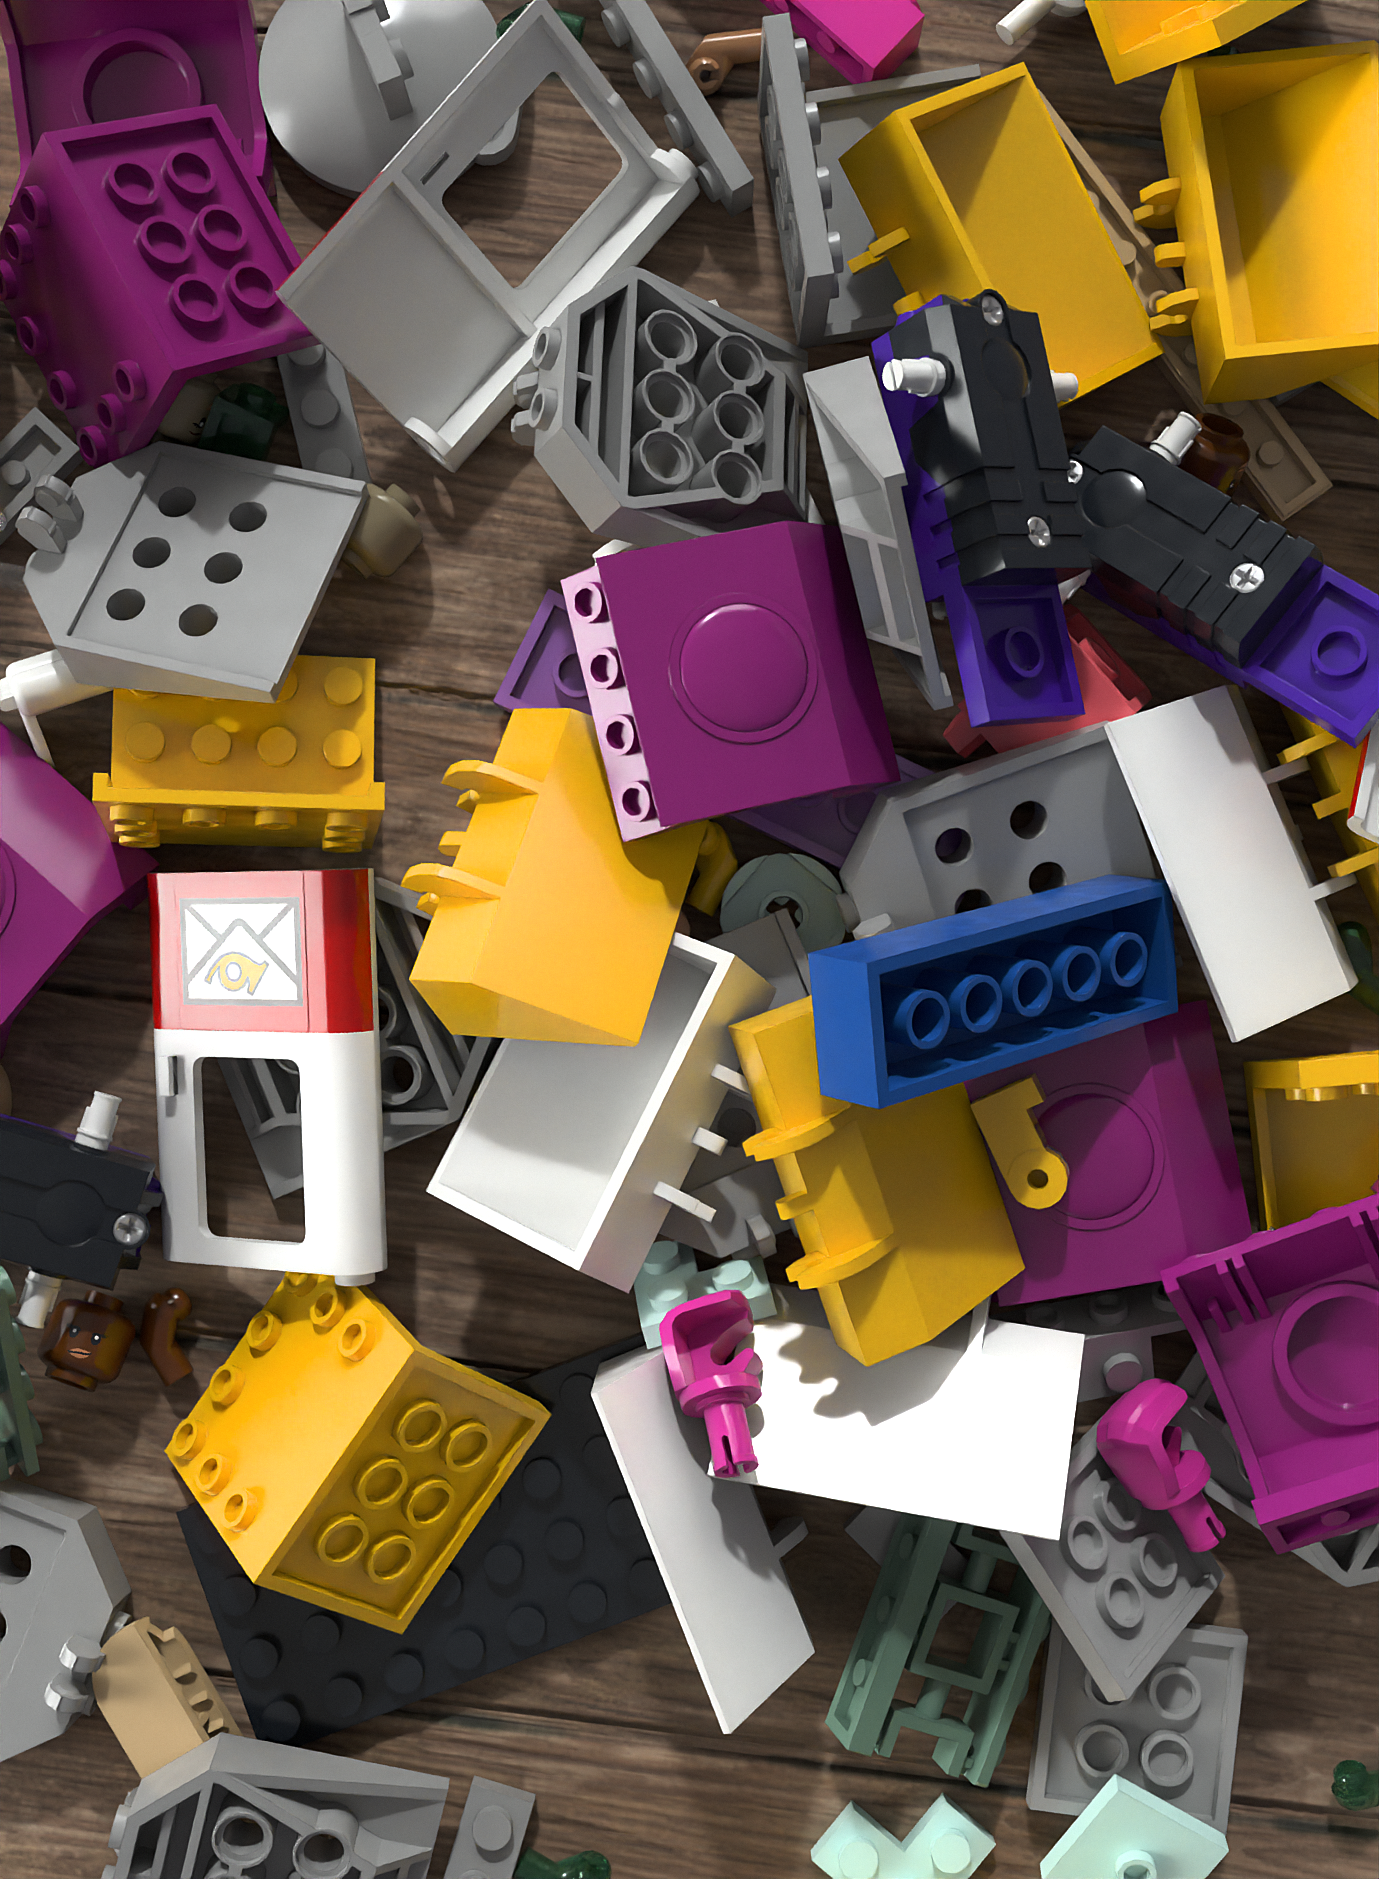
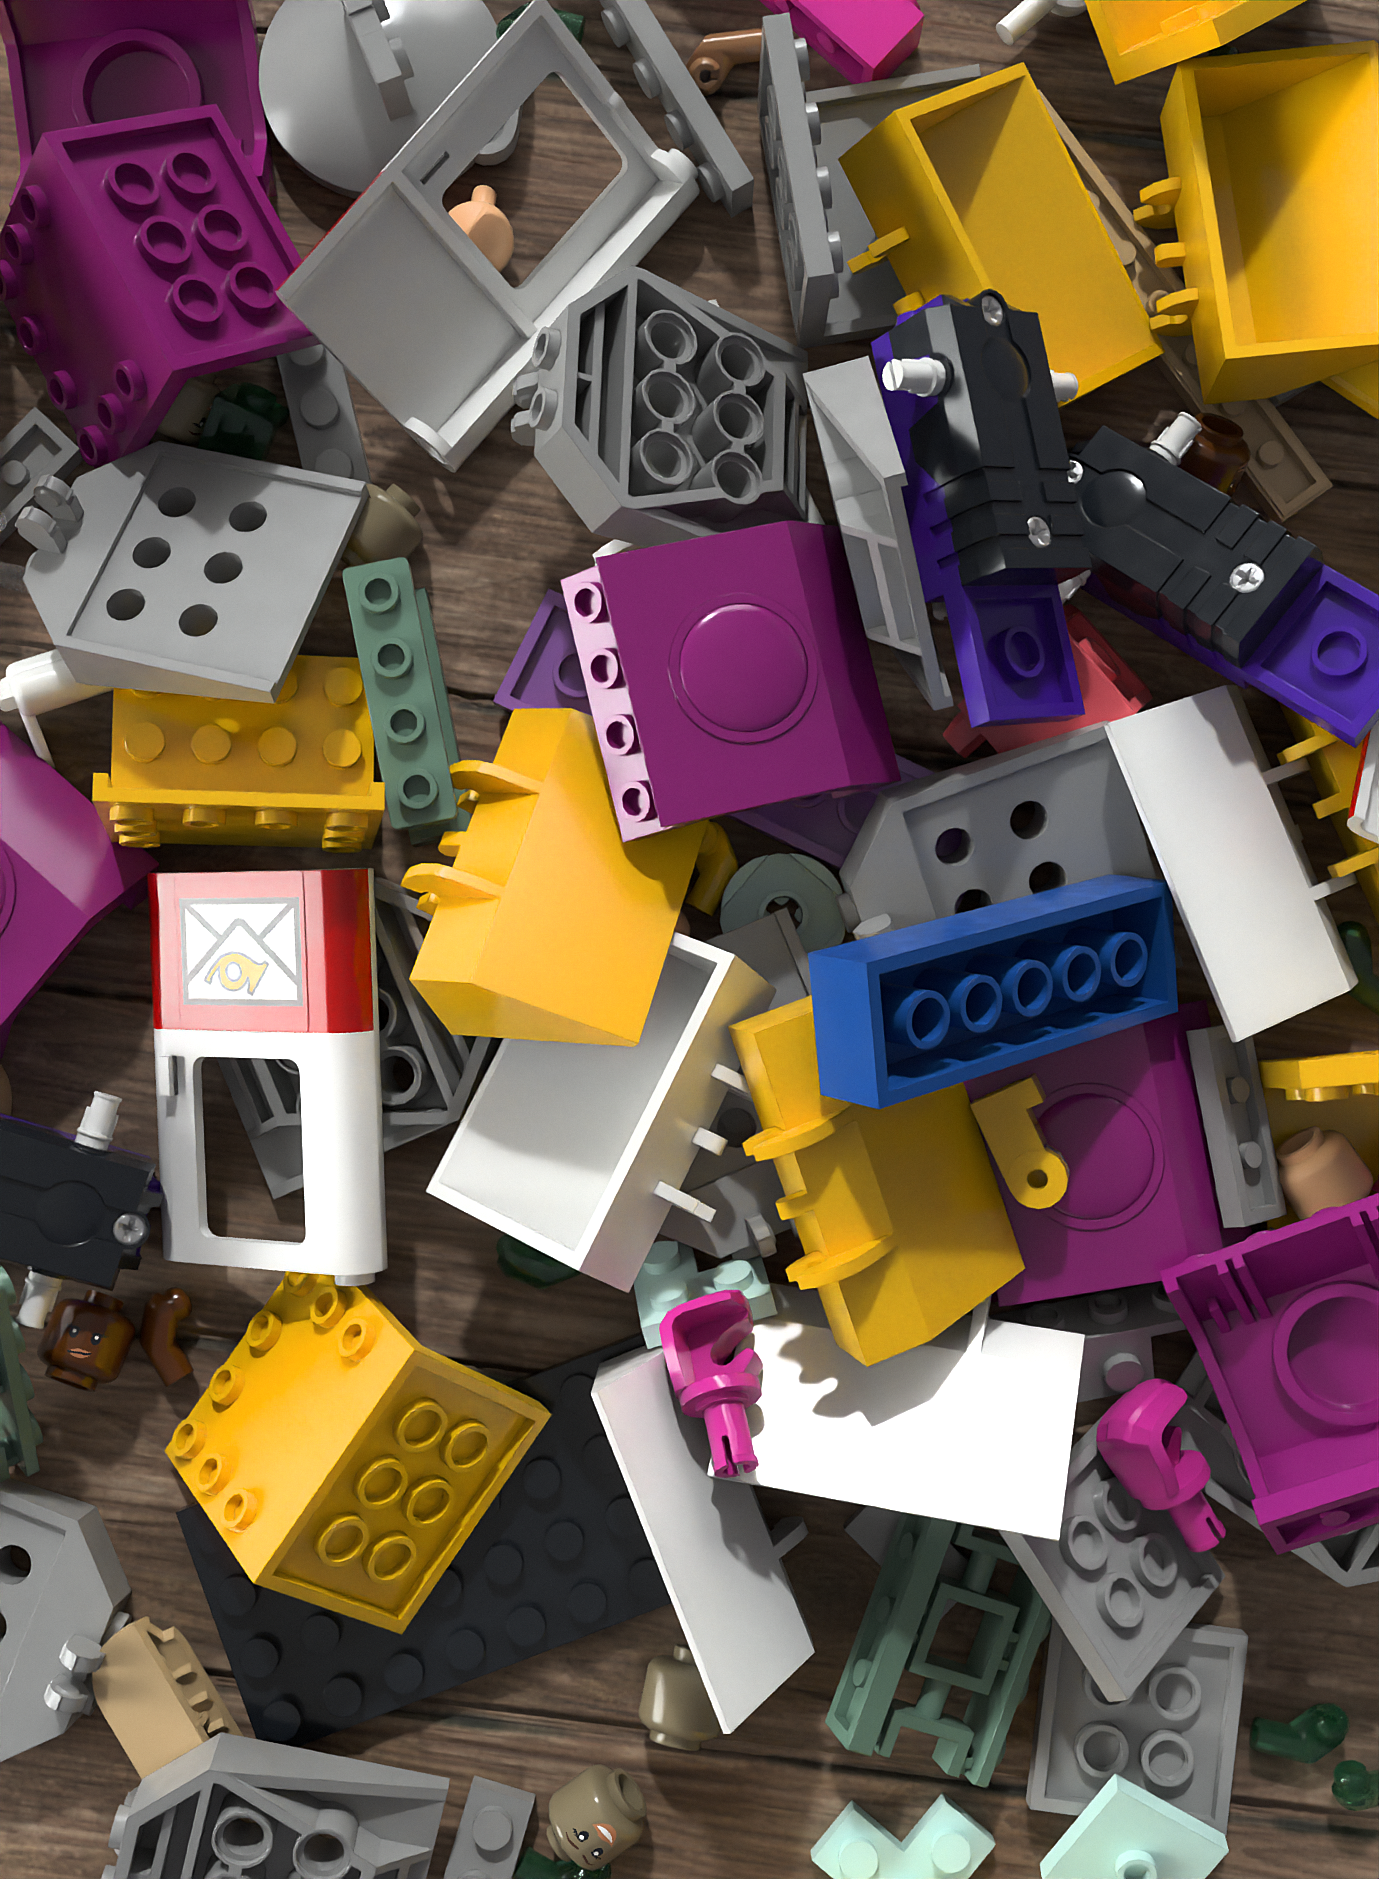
(406, 699): none -> sand green fence
(486, 226): none -> light nougat piece
(530, 1265): none -> clear green arm
(596, 1817): none -> dark tan head
(677, 1702): none -> dark tan head
(1236, 1127): none -> light grey plate
(1304, 1738): none -> clear green arm
(1321, 1171): none -> light nougat head

